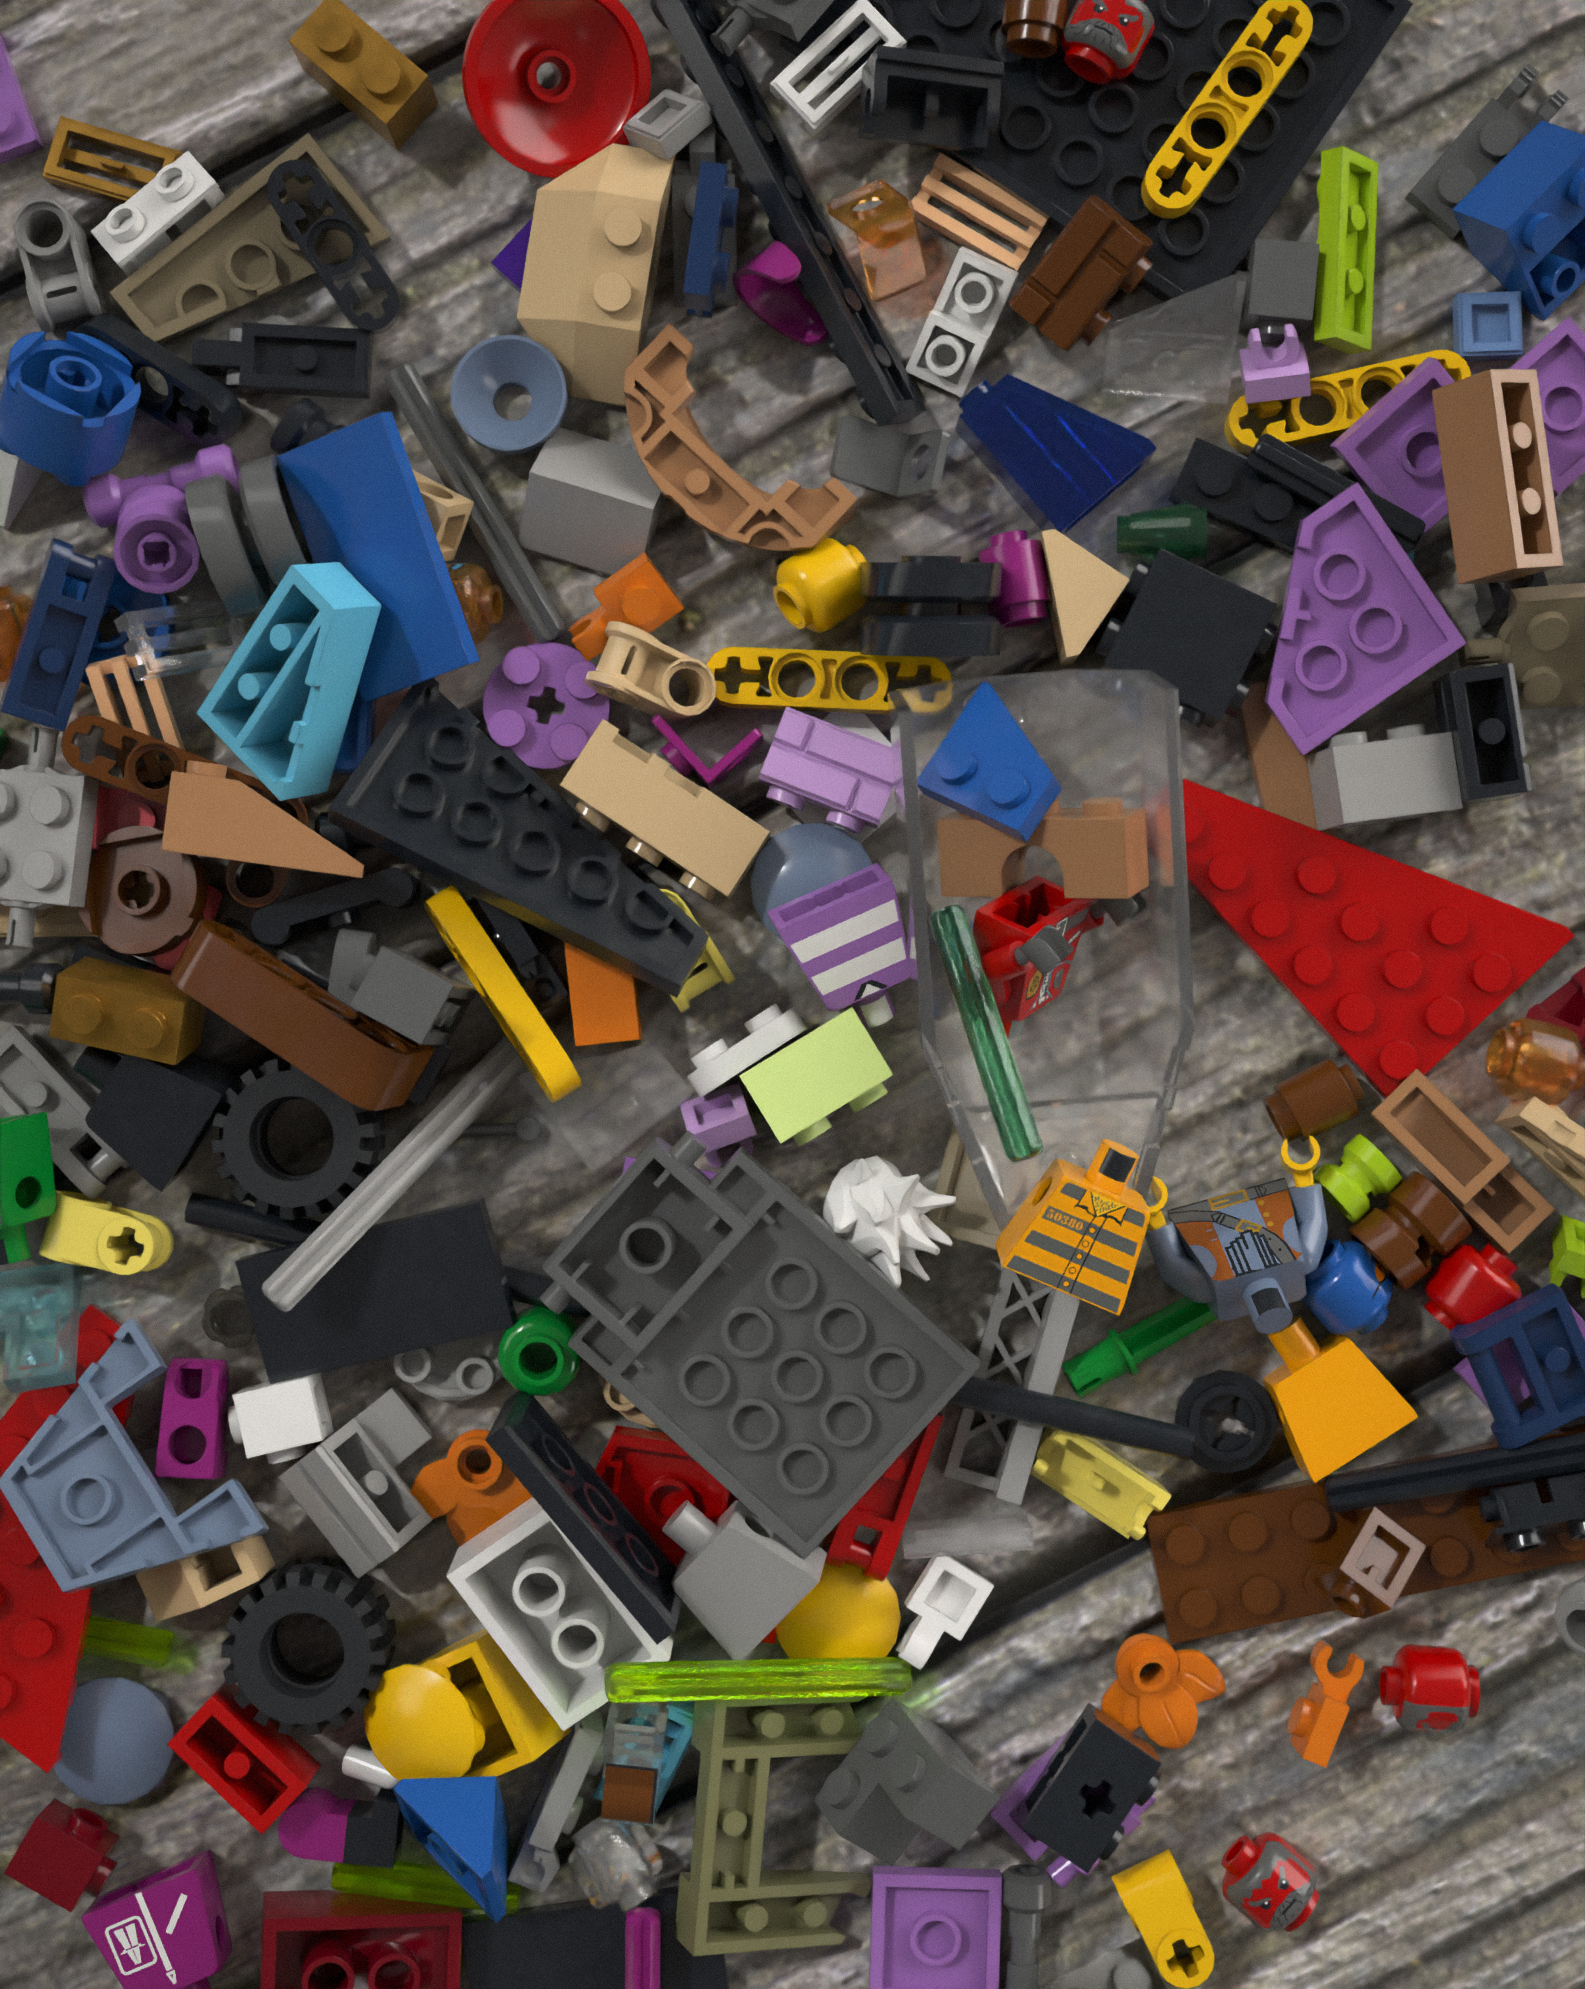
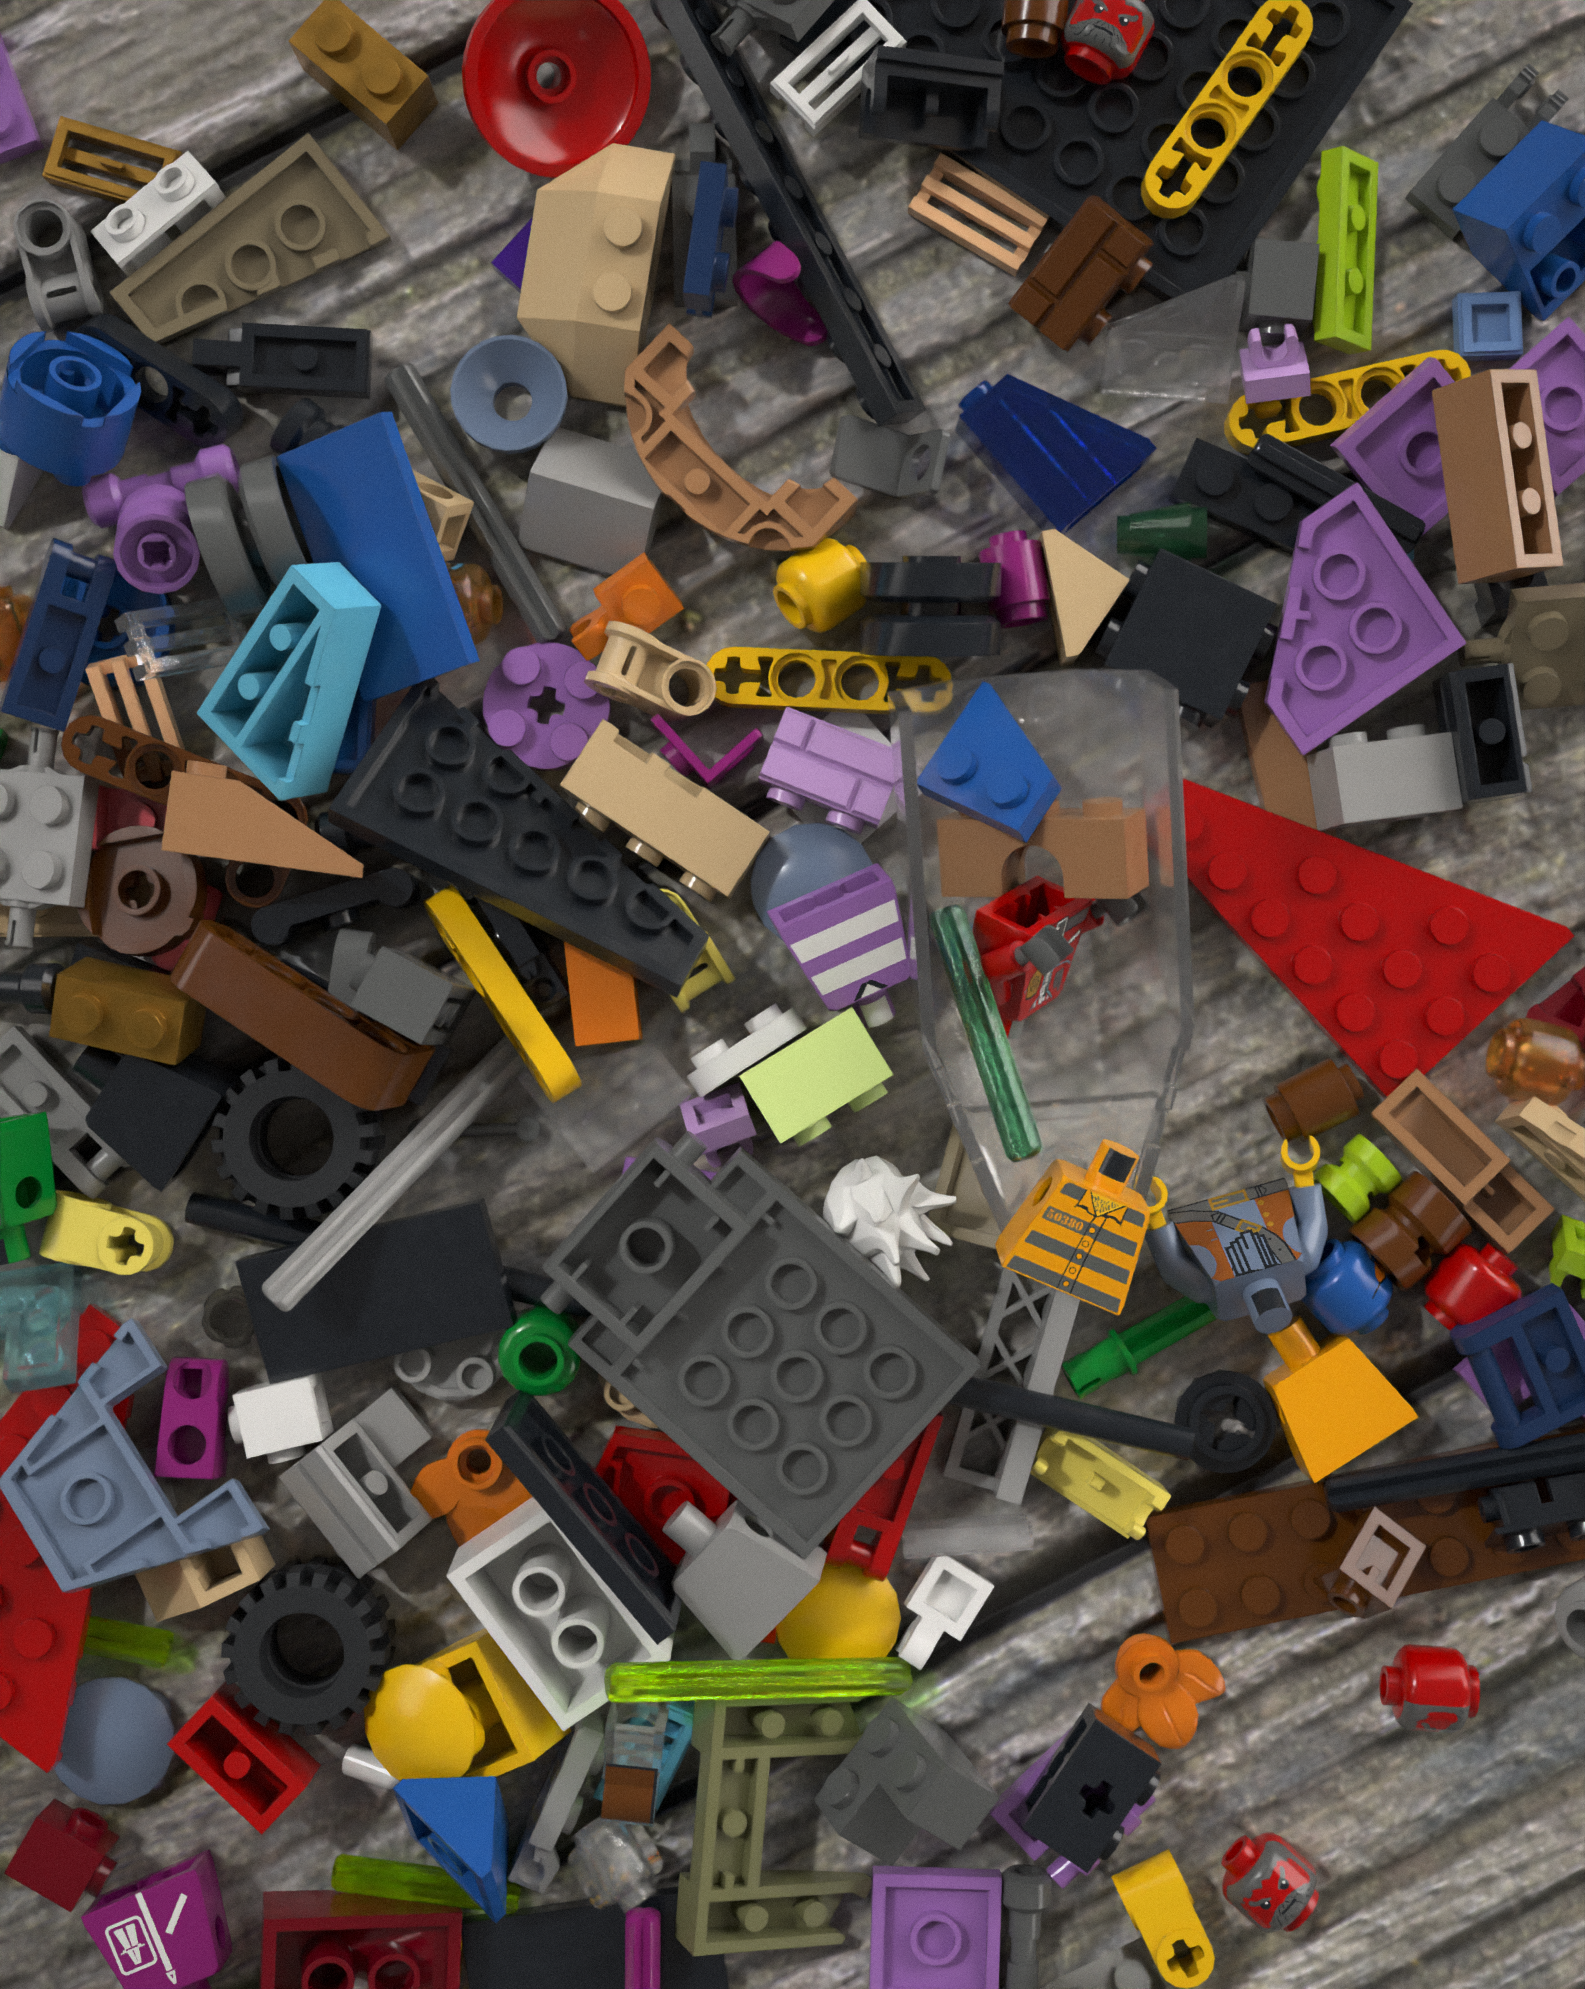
(321, 198): black beam -> none
(343, 1829): leg -> none
(667, 124): light grey tile -> none
(885, 239): clear orange bracket -> none
(961, 321): white slope -> none
(1320, 1717): orange plate -> none

